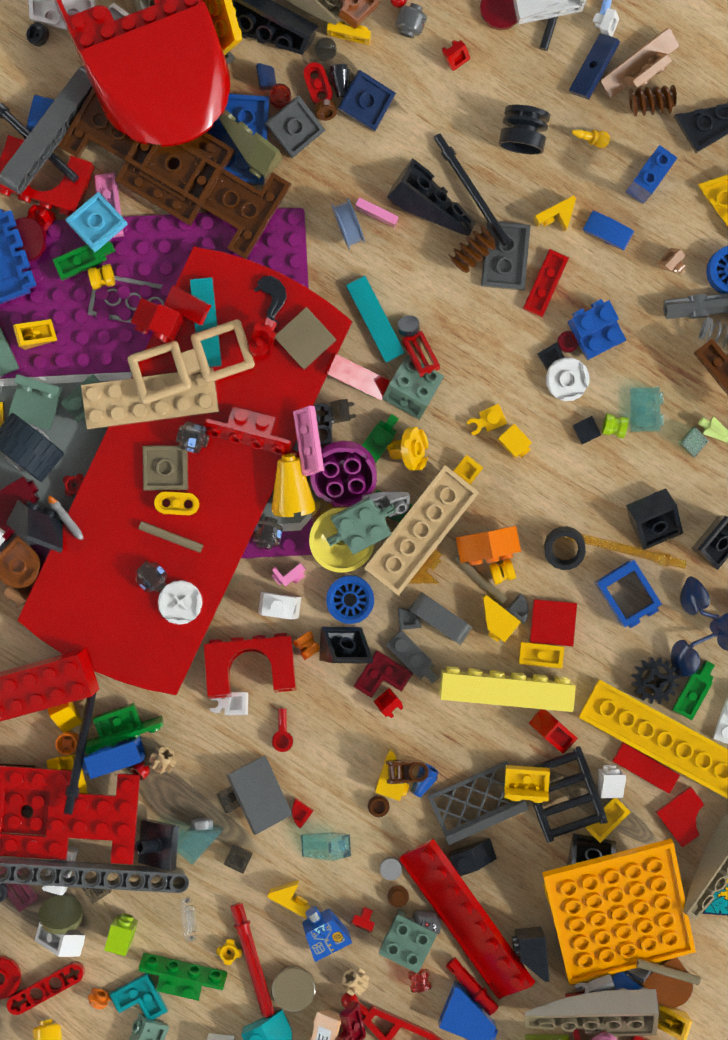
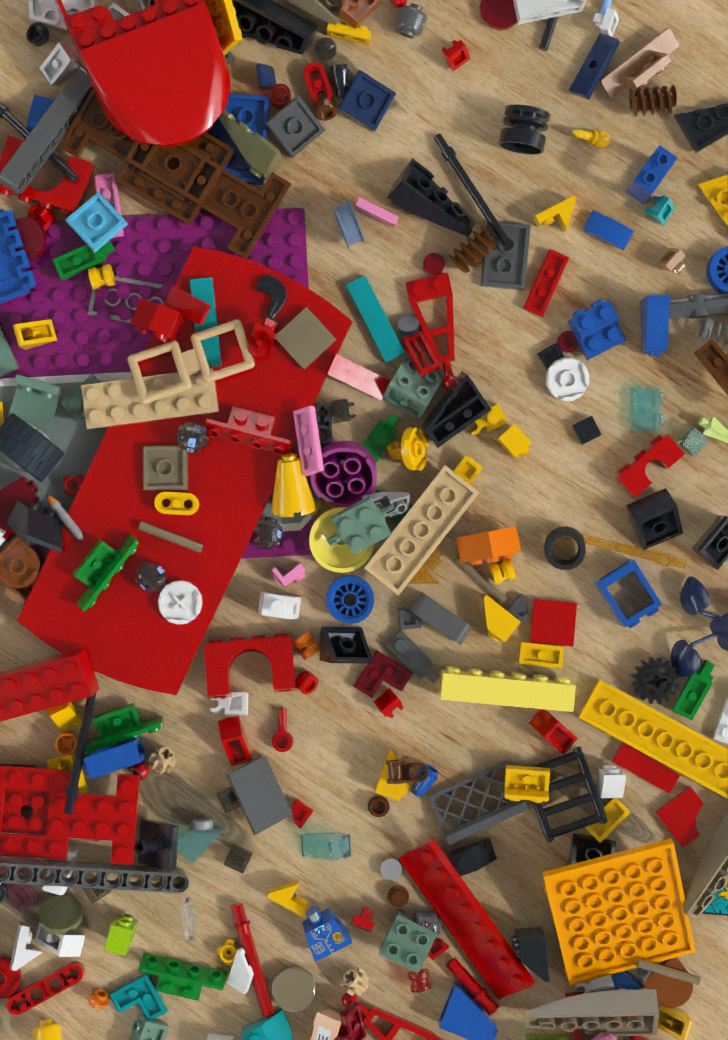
(22, 954): none -> white slope
(59, 63): none -> white slope
(100, 567): none -> green bracket
(234, 740): none -> red slope
(240, 974): none -> white tile
(306, 682): none -> red tile
(429, 289): none -> red plate
(433, 264): none -> dark red tile
(437, 948): none -> red tile
(455, 411): none -> black wedge
(615, 425): lime wheel -> none
(634, 477): none -> red arch
(654, 324): none -> blue slope
(662, 209): none -> teal tile

